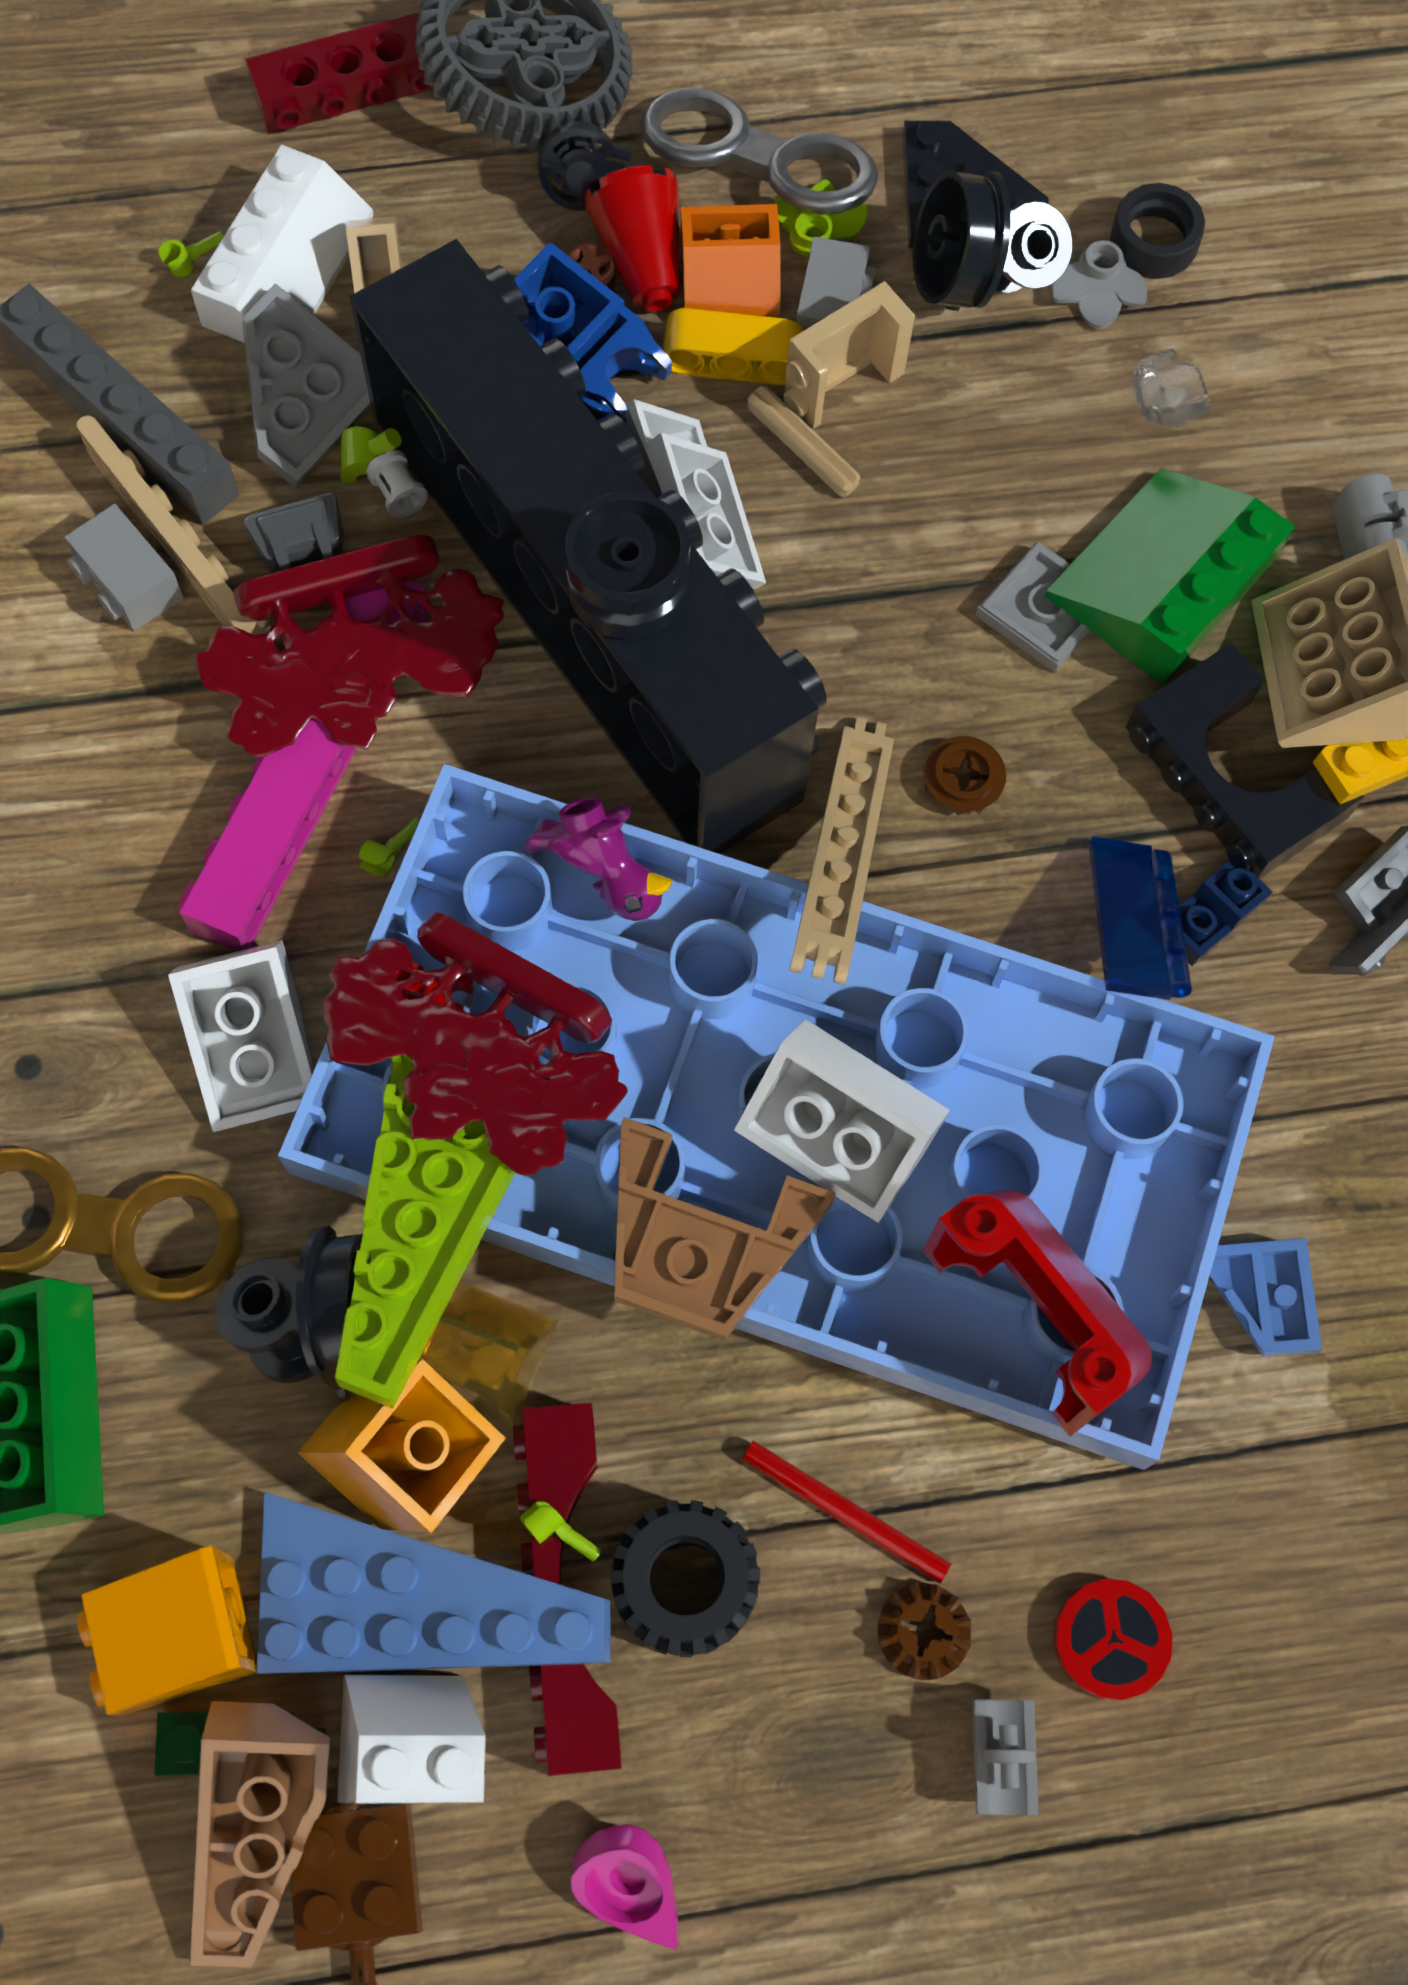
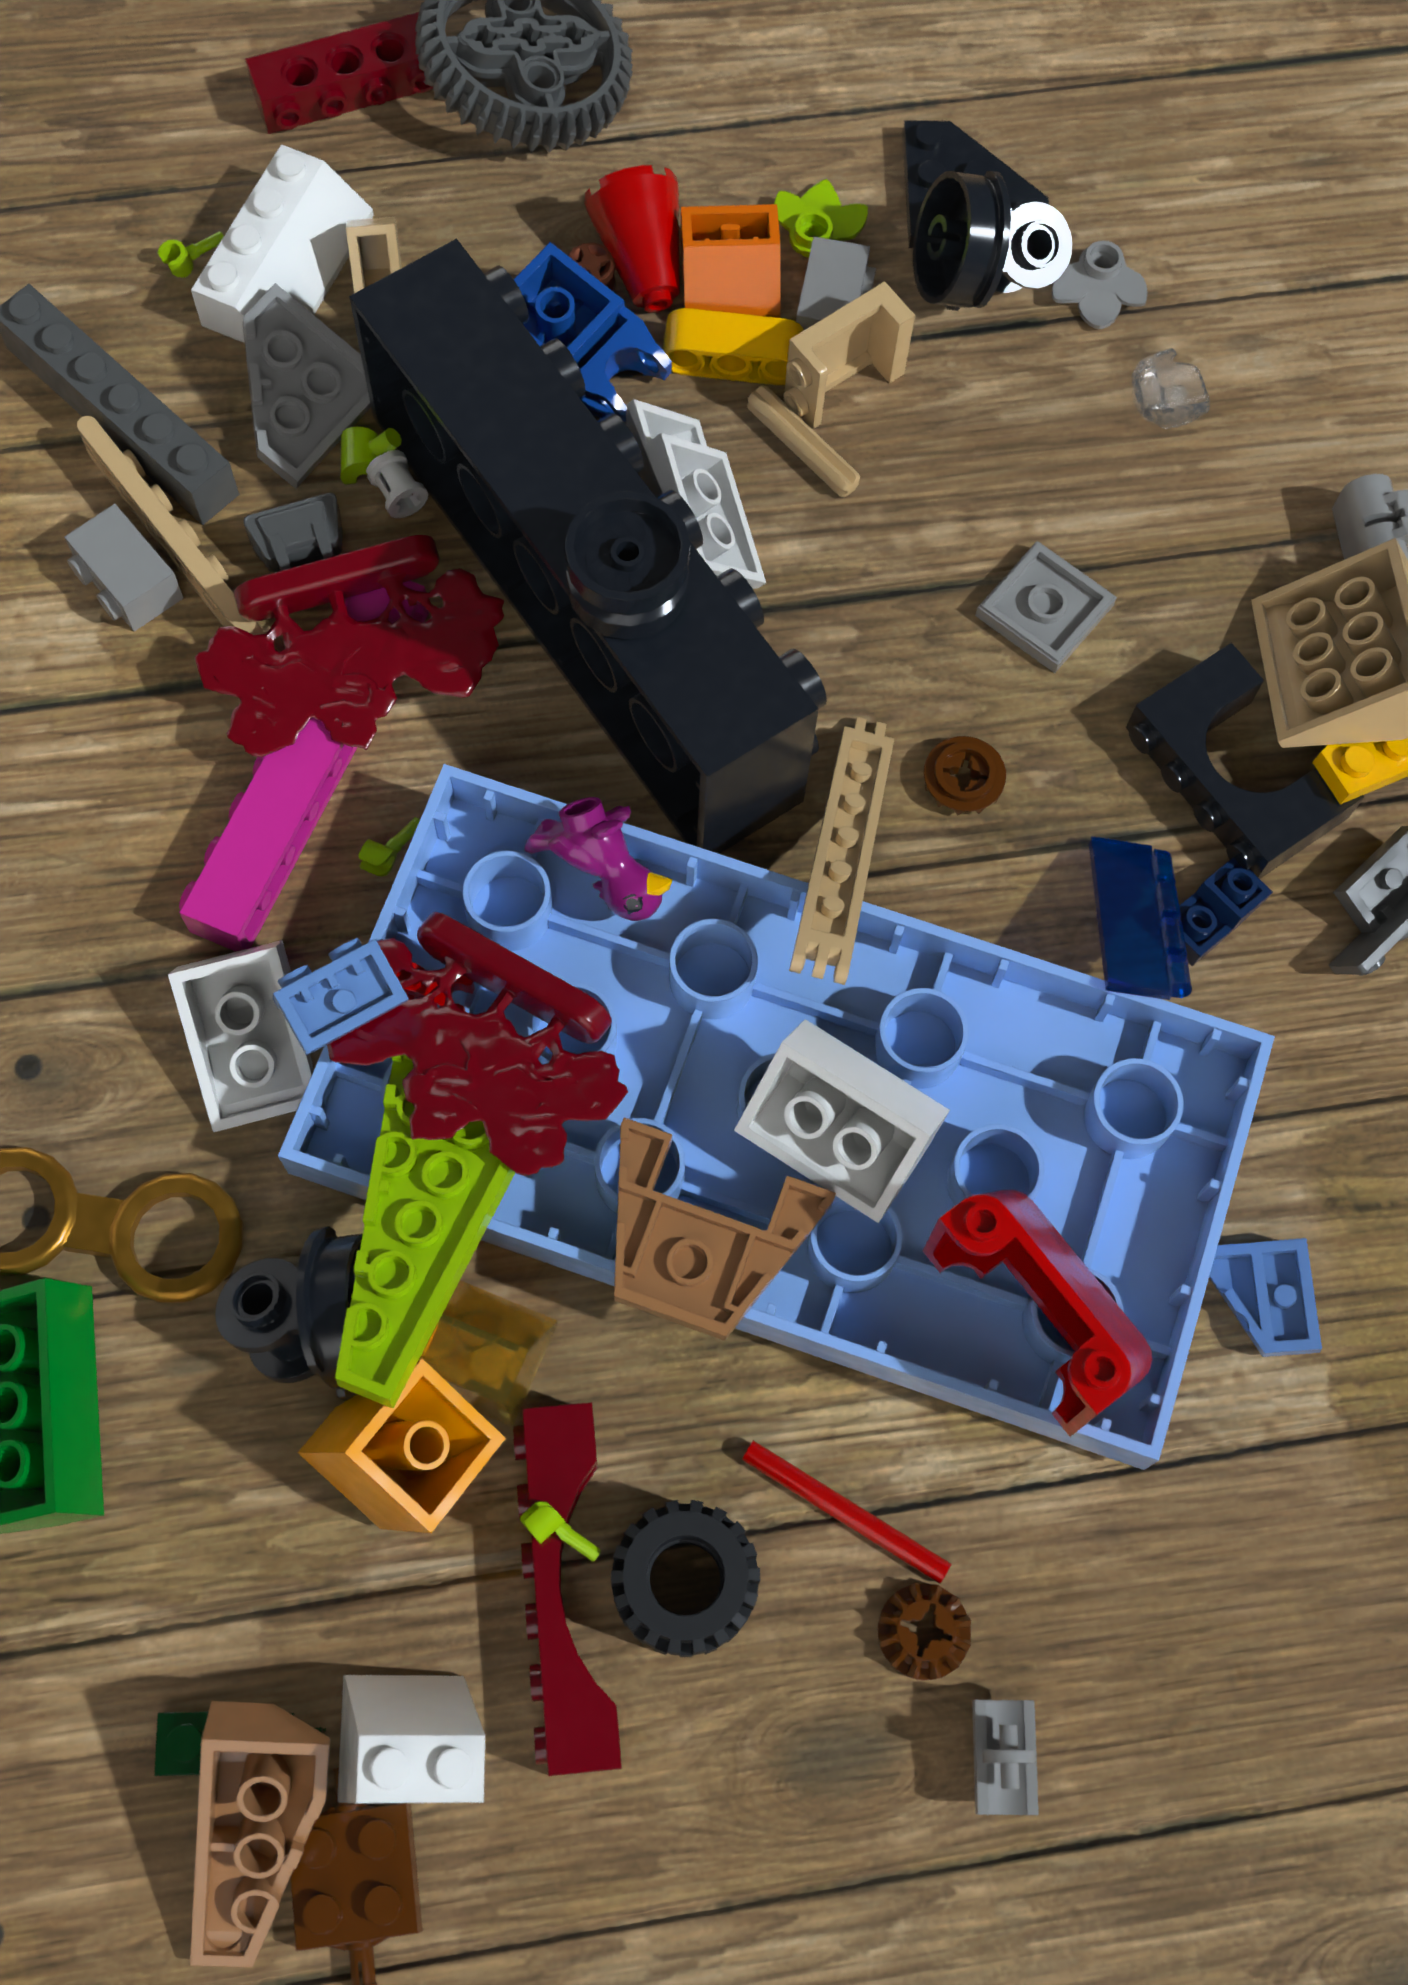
(167, 1632): light orange slope -> none
(338, 995): none -> medium blue bracket
(381, 1601): medium blue wing -> none
(578, 165): black pin -> none
(627, 1883): dark pink piece -> none
(758, 151): flat silver bar -> none
(1113, 1639): red tile -> none
(1163, 202): black tyre -> none
(1170, 569): green slope -> none

